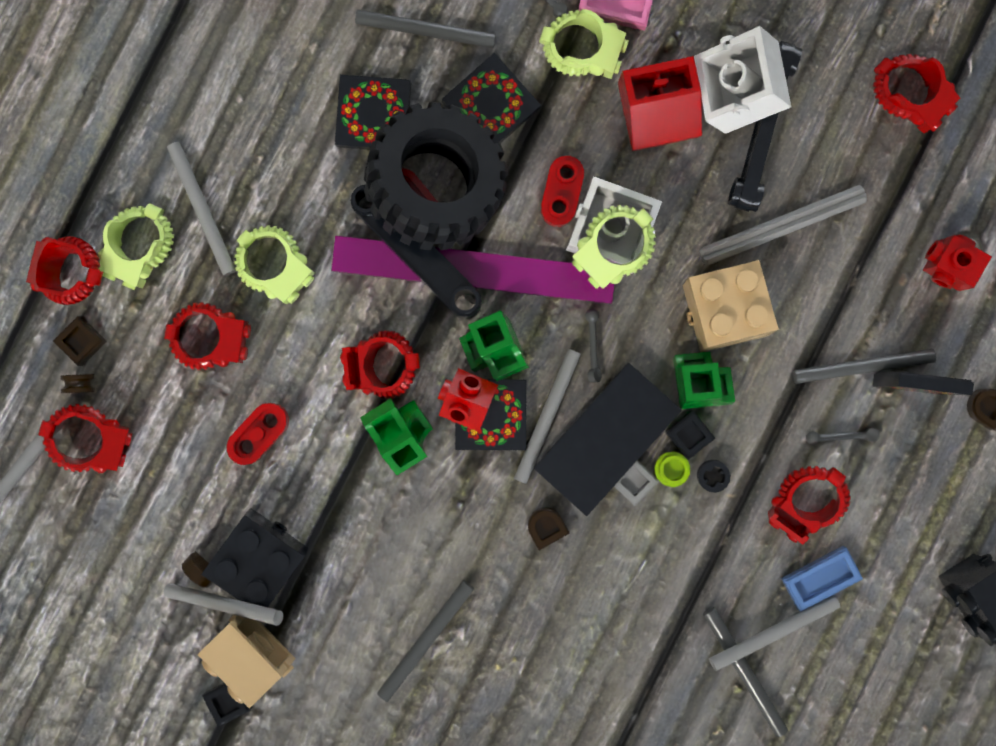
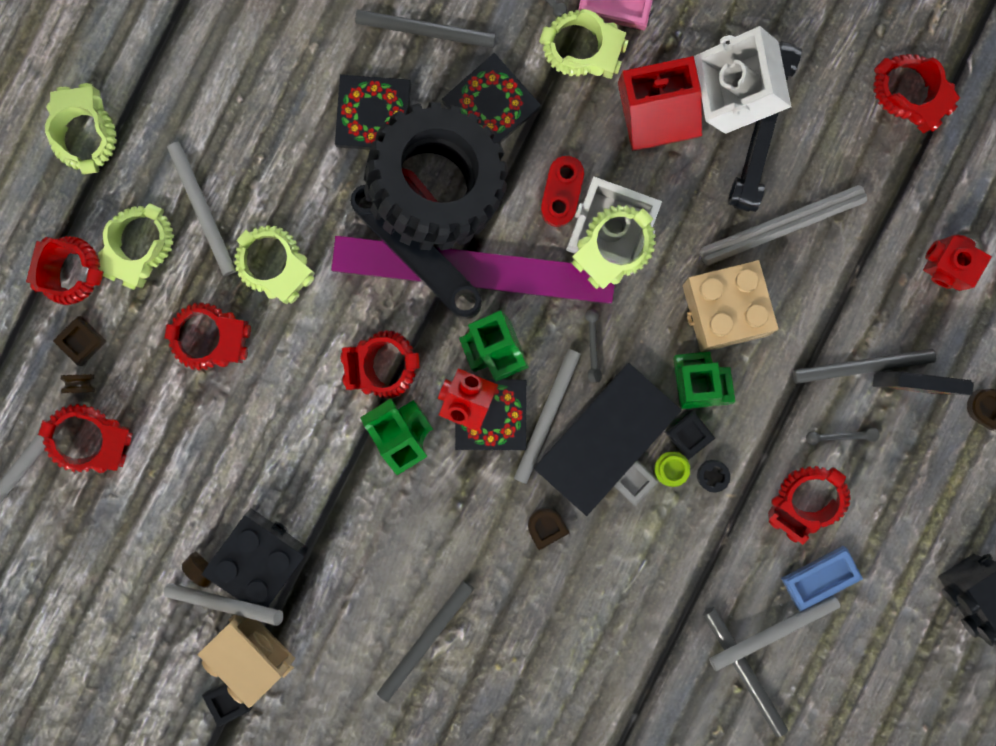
(69, 104): none -> yellowish green piece
(258, 432): red plate -> none

